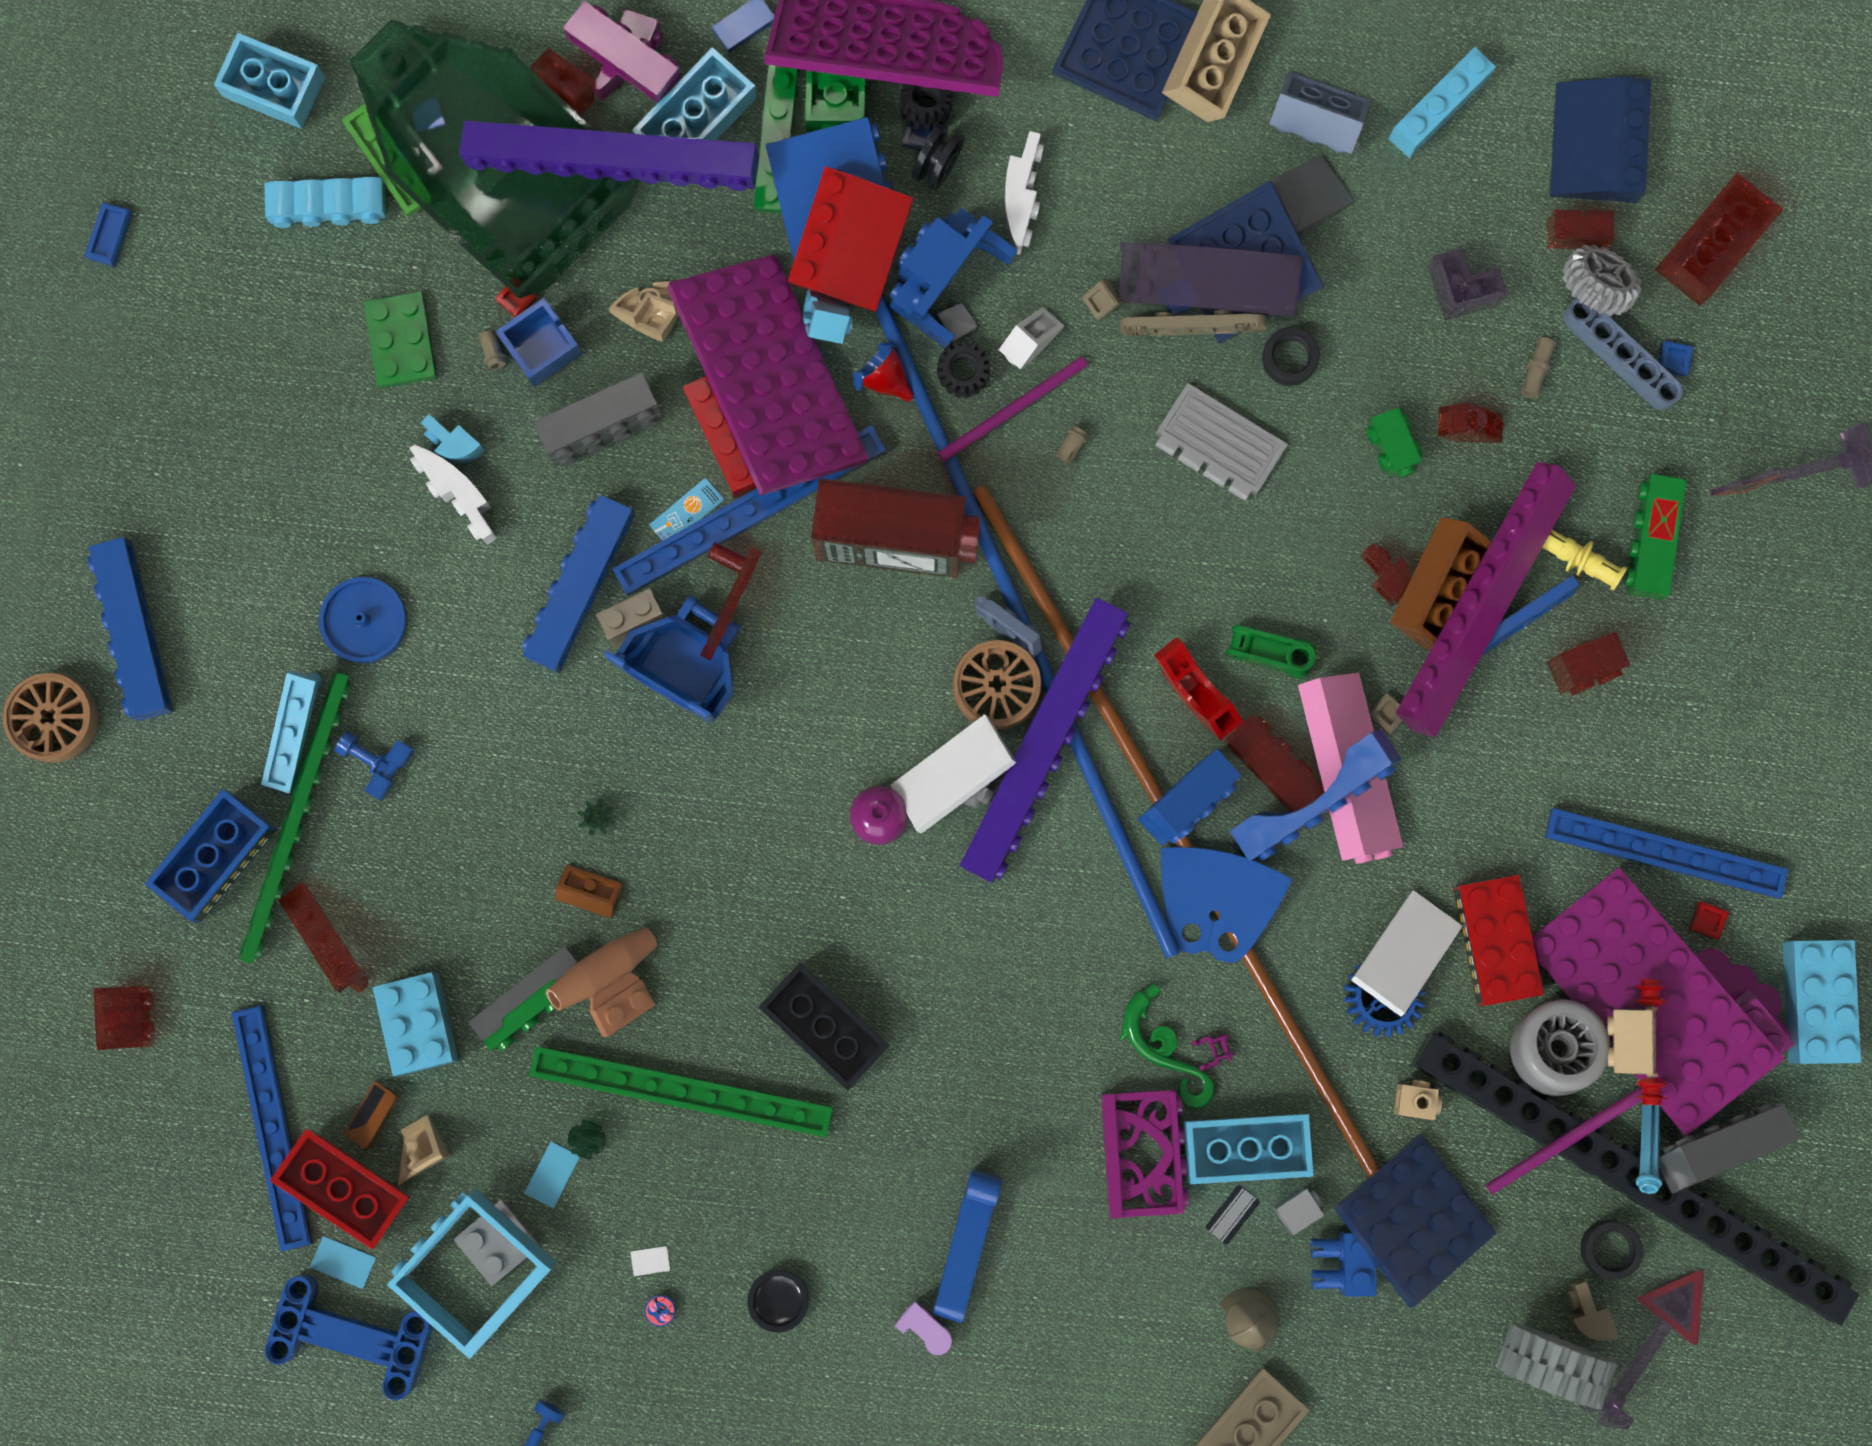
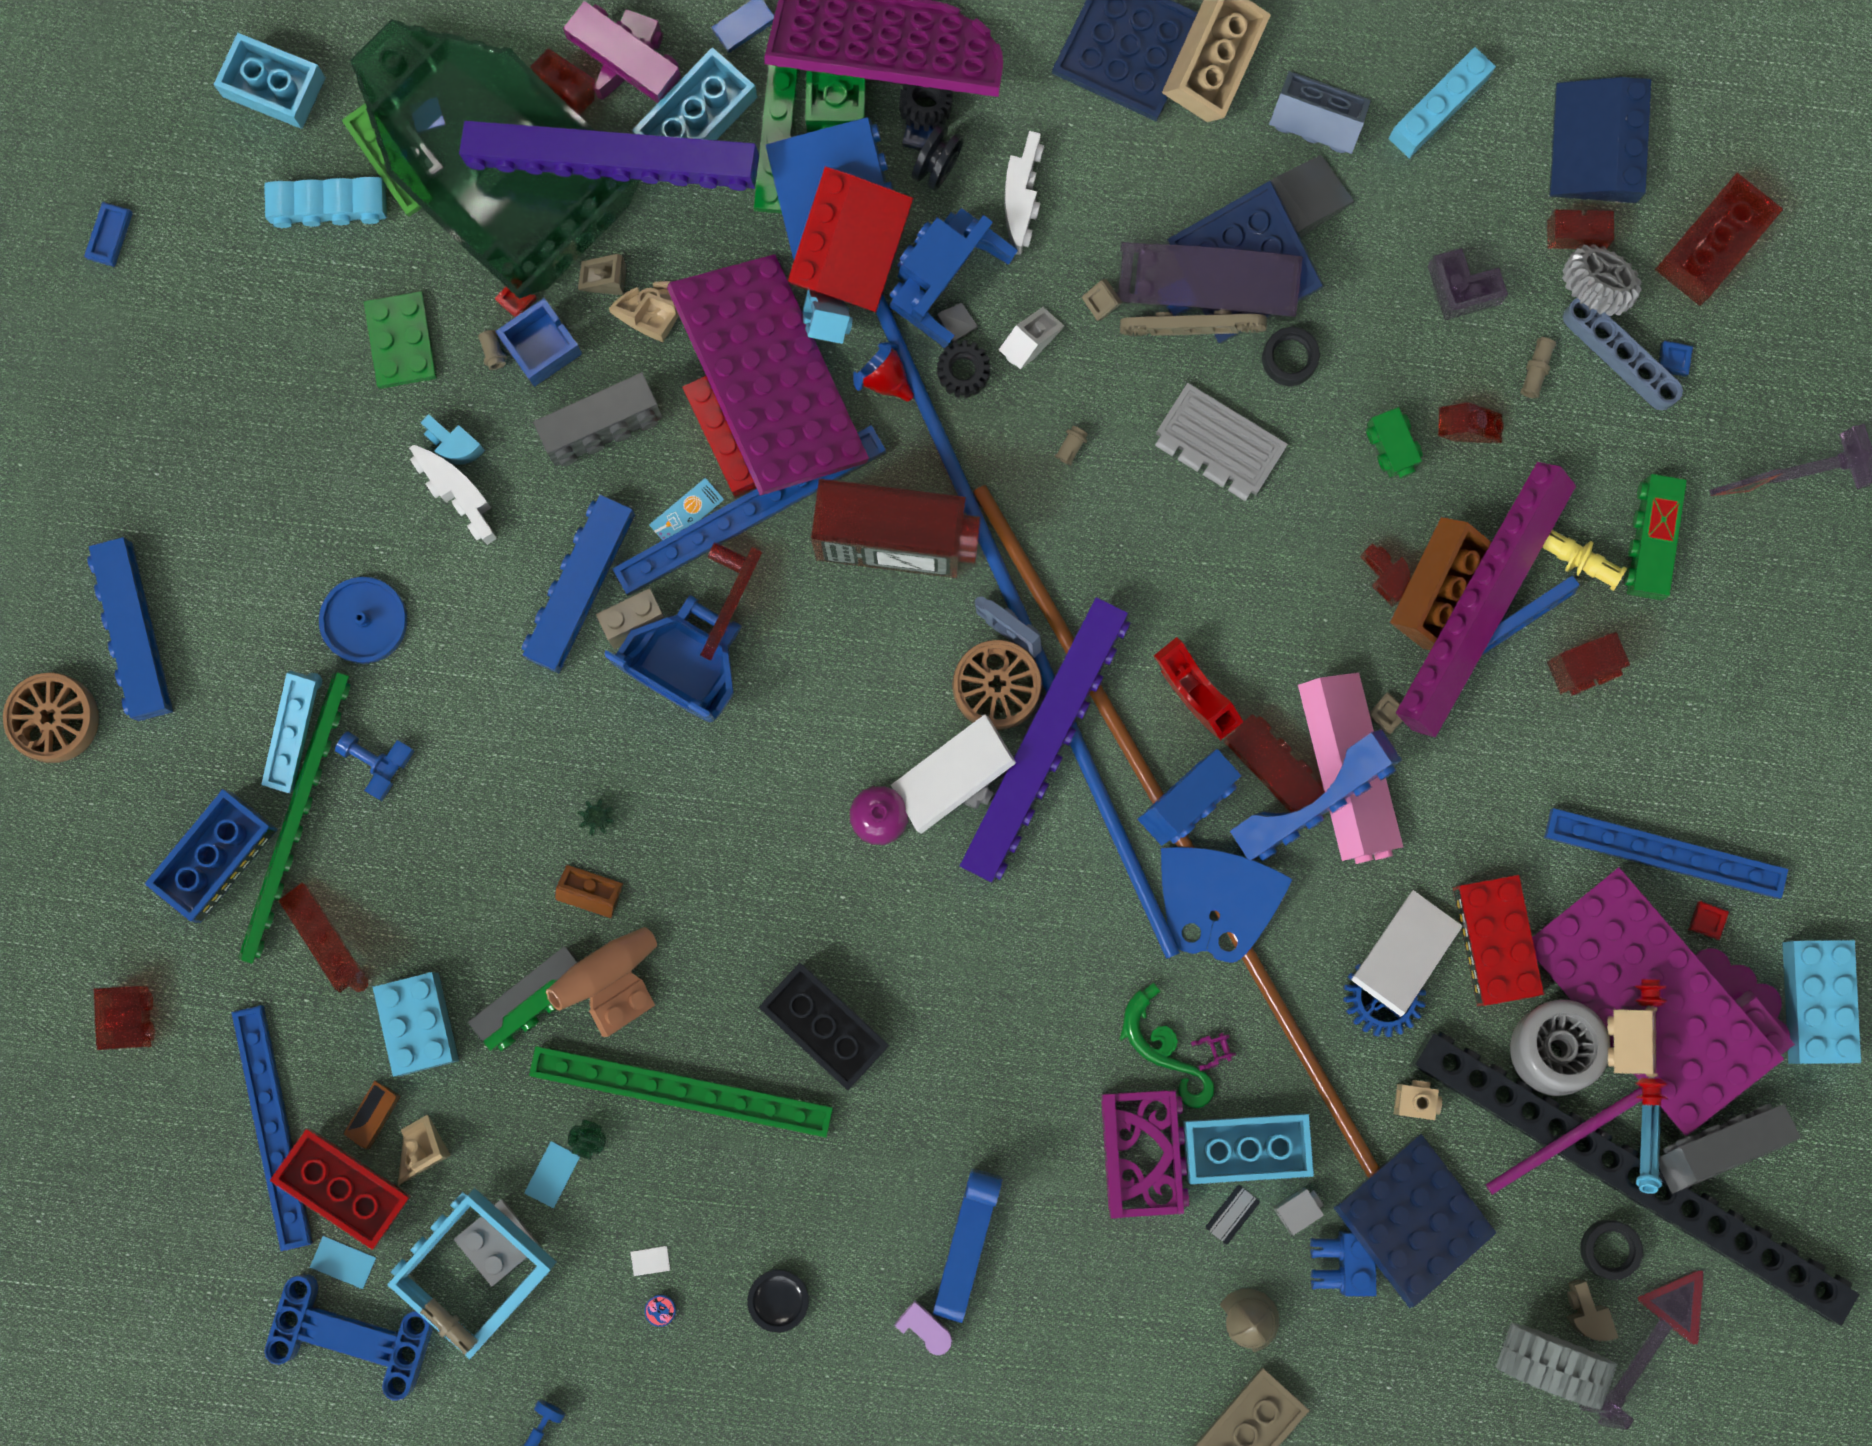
(449, 1326): none -> dark tan pin
(603, 275): none -> dark tan slope
(1012, 409): magenta piece -> none
(1271, 651): green piece -> none

